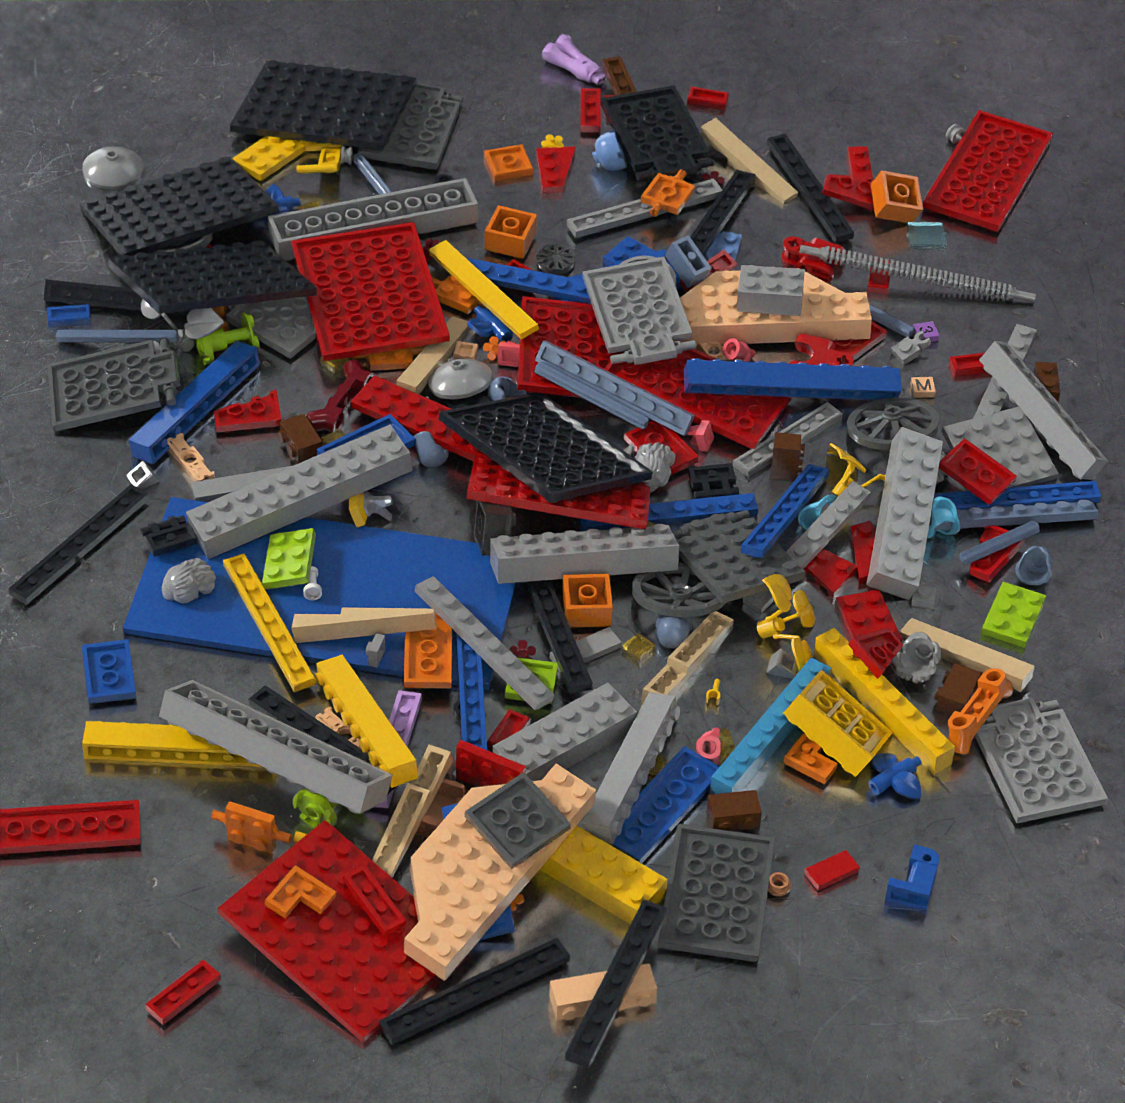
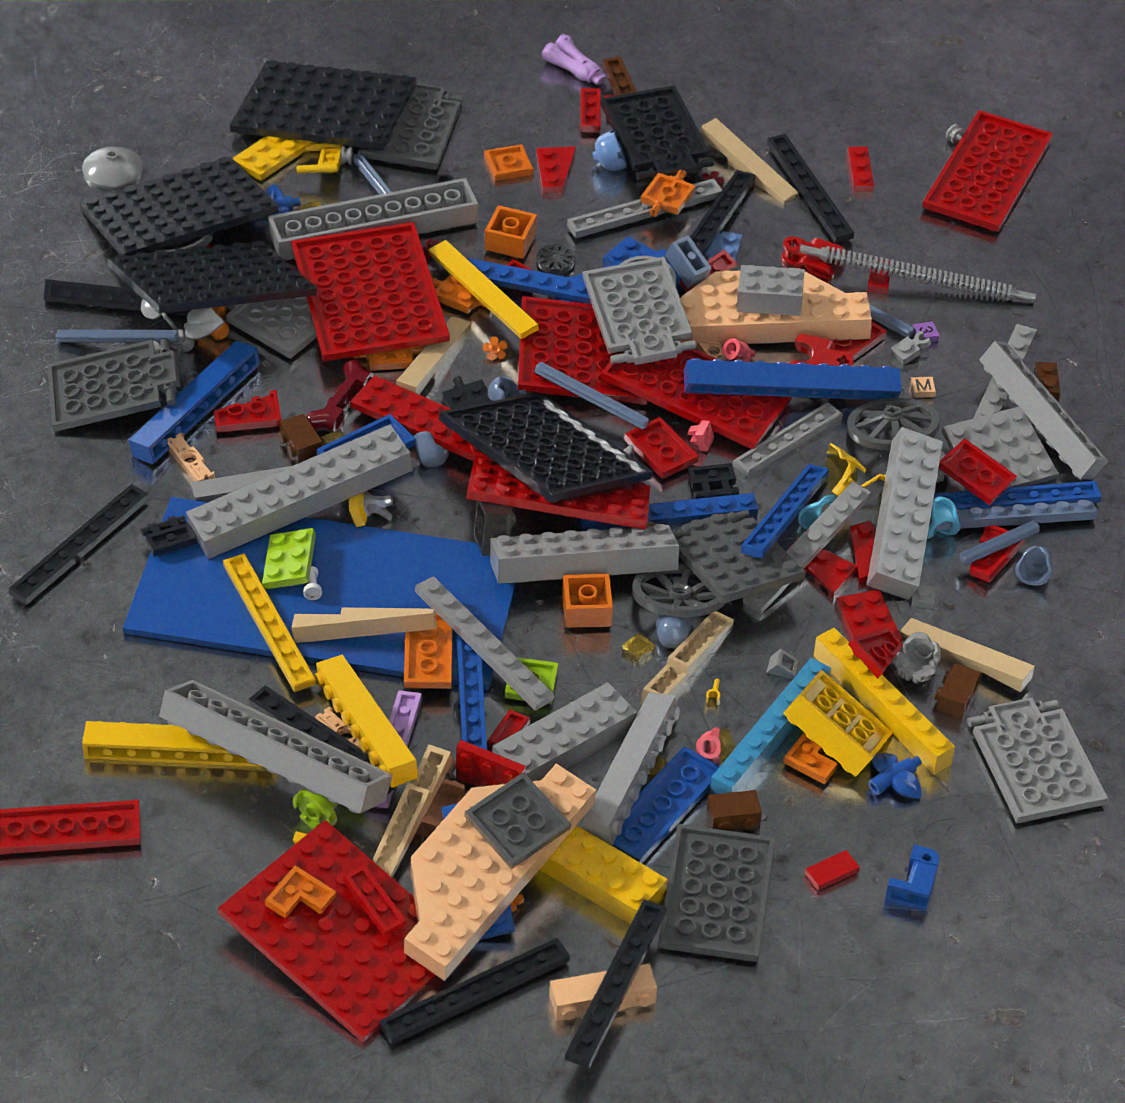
(68, 315): blue tile -> none
(108, 671): blue plate -> none
(142, 476): light grey slope -> none
(183, 992): red plate -> none
(187, 579): light grey hair -> none
(219, 339): lime piece -> none
(251, 827): orange plate -> none
(334, 365): clear yellow tile -> none
(375, 650): light grey plate -> none
(460, 379): light grey dish -> none
(465, 350): light nougat tile -> none
(487, 323): blue plant -> none
(508, 354): coral tile -> none
(521, 651): dark red plant -> none
(552, 142): yellow plant -> none
(559, 636): black plate -> none
(596, 645): light grey tile -> none
(616, 388): sand blue plate -> none
(658, 459): light grey hair -> none
(708, 98): red tile -> none
(775, 625): yellow plant -> none
(779, 879): nougat plate -> none
(786, 455): reddish brown brick -> none
(849, 189): red wing -> none
(896, 197): orange brick -> none
(926, 235): clear light blue piece -> none
(965, 724): orange plate -> none
(966, 364): red tile -> none
(1013, 614): lime plate -> none

